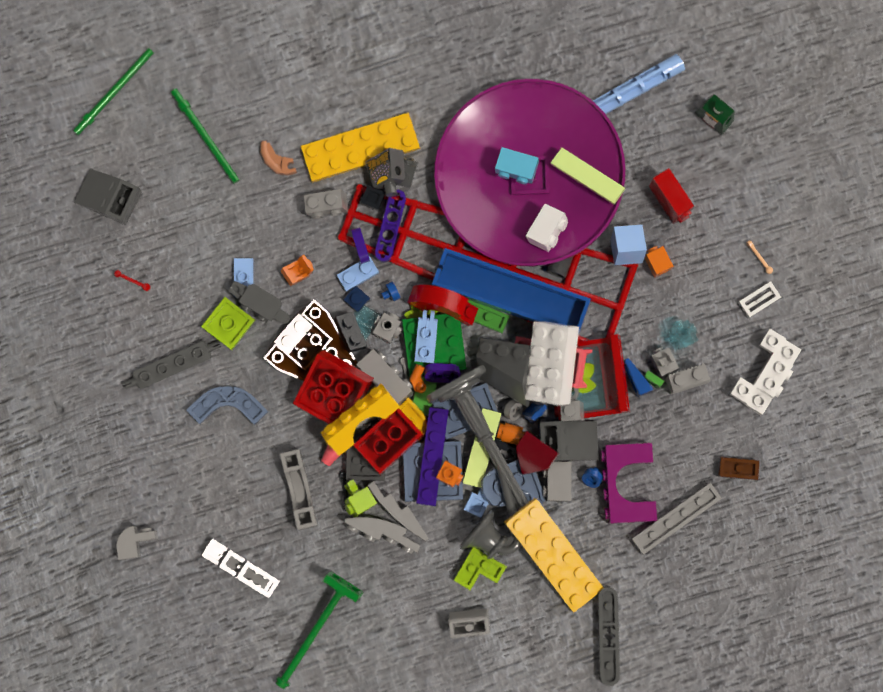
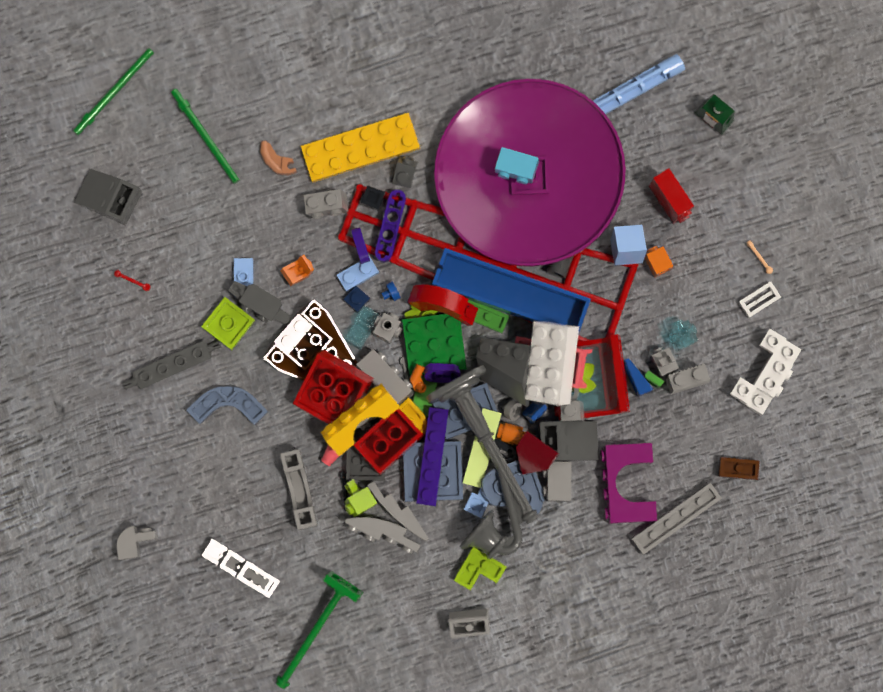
(350, 332): black plate -> none
(387, 170): dark grey torso -> none
(426, 338): light blue hinge -> none
(450, 474): orange bracket -> none
(547, 228): white brick -> none
(554, 555): yellow plate -> none
(588, 176): yellowish green tile -> none
(592, 477): blue tile -> none
(608, 656): dark grey piece -> none

